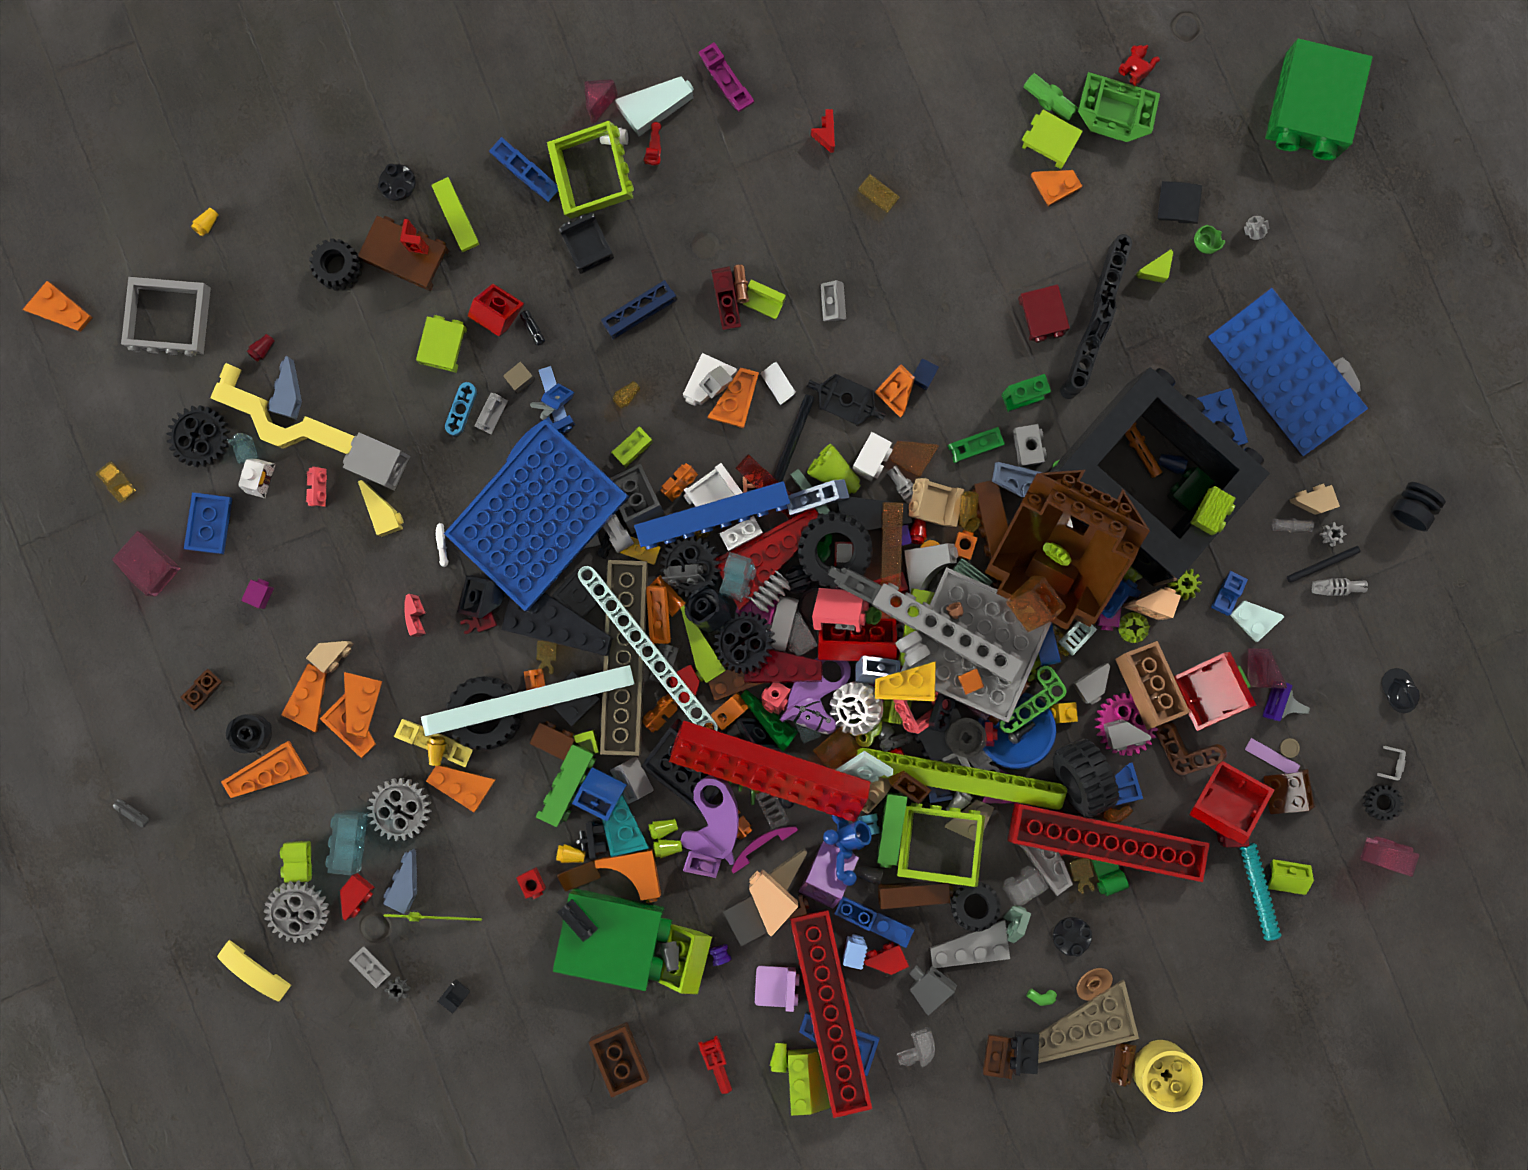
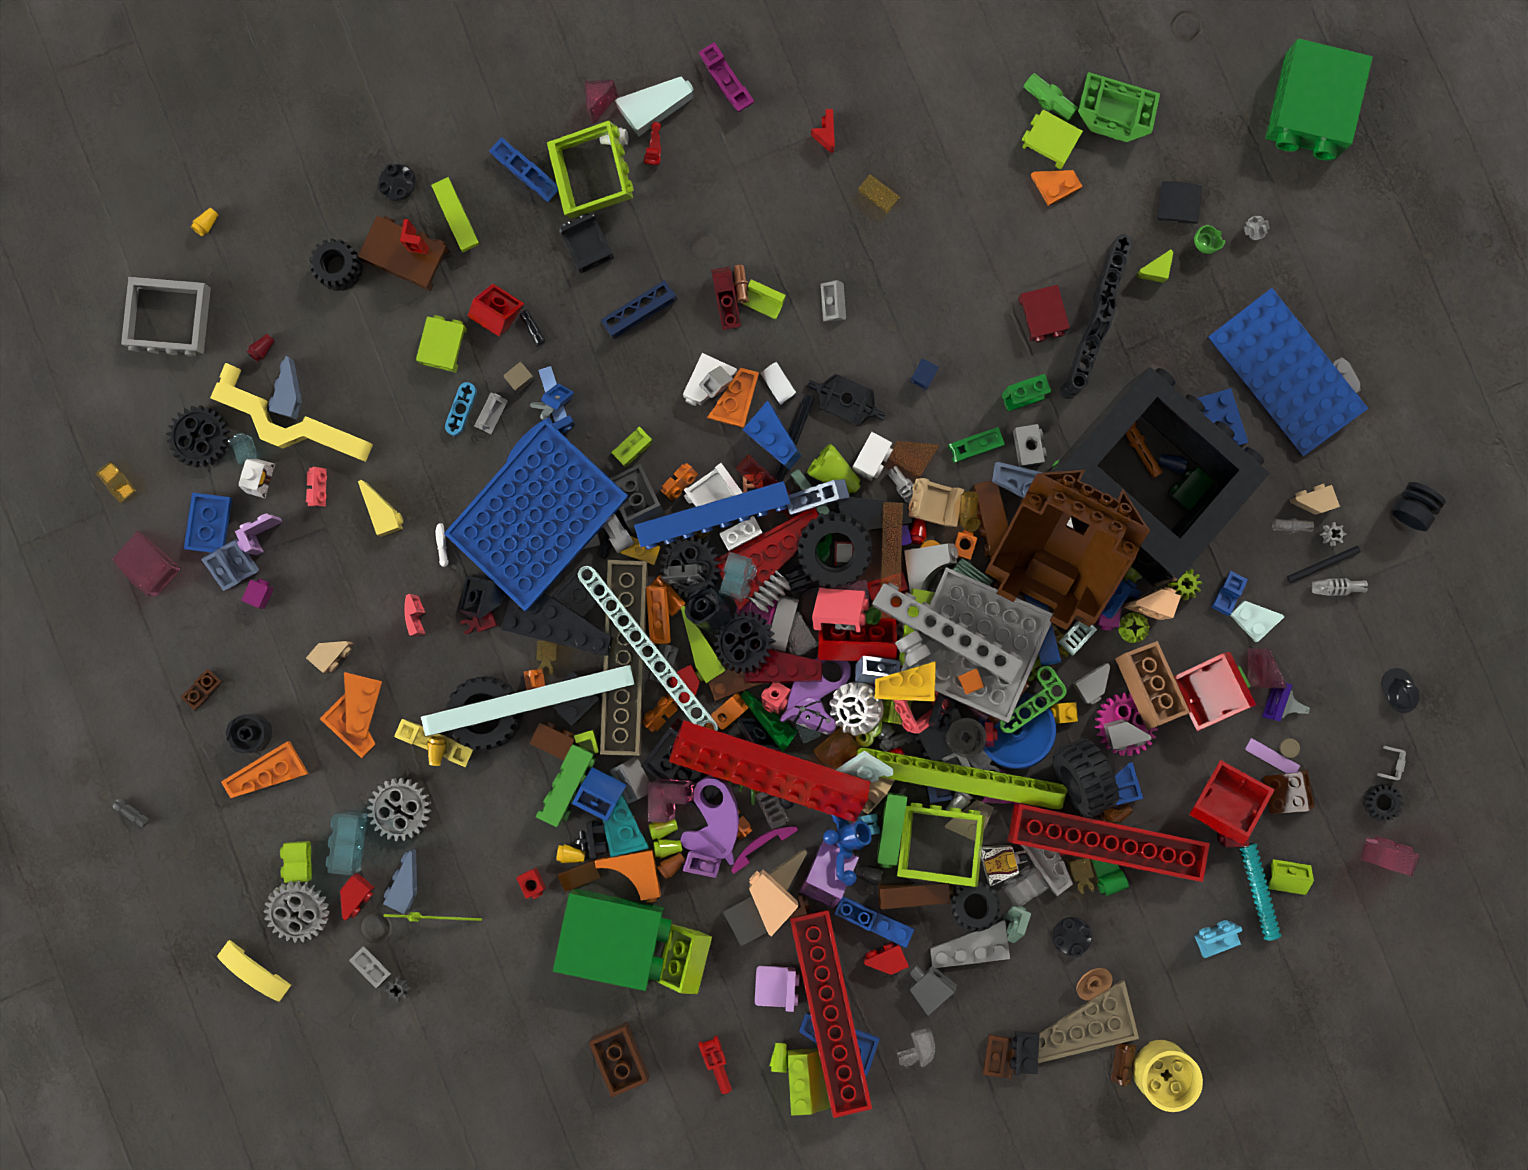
(57, 307): orange wing -> none
(229, 565): none -> sand blue slope
(247, 533): none -> lavender bracket
(306, 698): orange wing -> none
(376, 461): light grey slope -> none
(454, 996): black panel -> none
(461, 786): orange wing -> none
(577, 920): black hinge -> none
(626, 394): clear yellow cone -> none
(664, 796): none -> clear pink brick
(670, 955): dark grey cone -> none
(671, 865): none -> dark orange cone
(720, 954): dark purple wheel -> none
(772, 435): none -> blue wedge
(854, 951): light blue brick -> none
(855, 583): dark grey hinge -> none
(896, 390): orange wing -> none
(909, 786): reddish brown slope -> none
(955, 610): nougat hinge -> none
(1001, 862): none -> torso
(1016, 736): black piece -> none
(1035, 603): clear orange slope -> none
(1044, 999): bright green arm -> none
(1057, 553): lime gear -> none
(1136, 65): red animal -> none
(1183, 756): reddish brown beam -> none
(1213, 510): lime brick -> none
(1218, 938): none -> medium azure bracket

